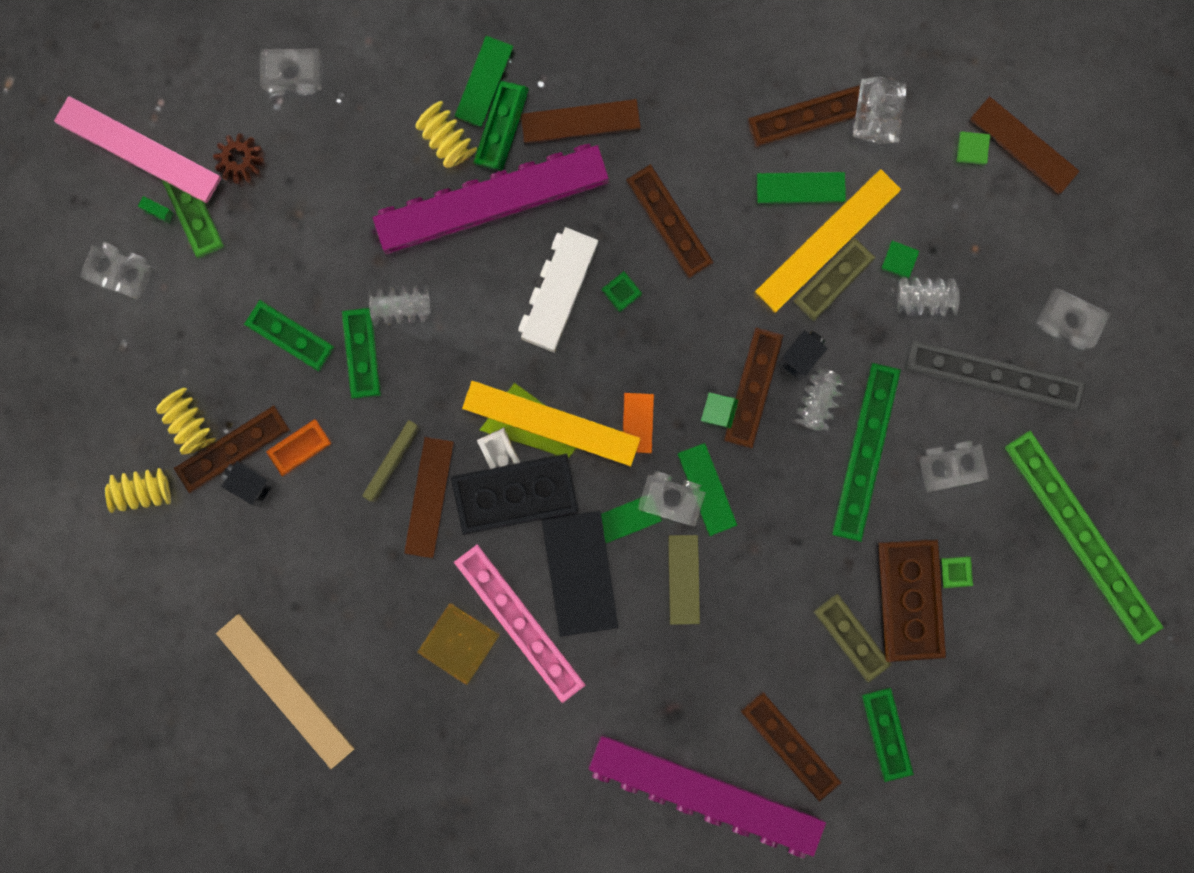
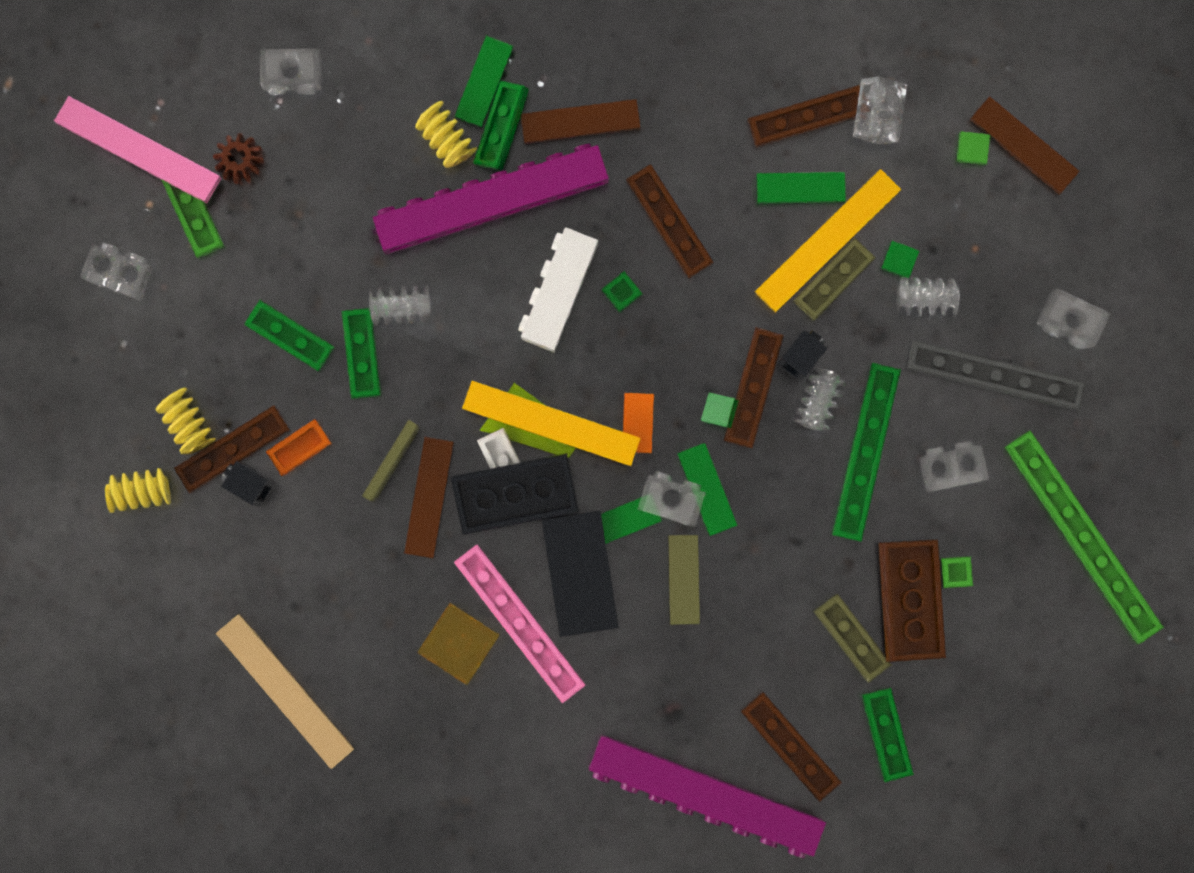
(156, 210): green tile -> none

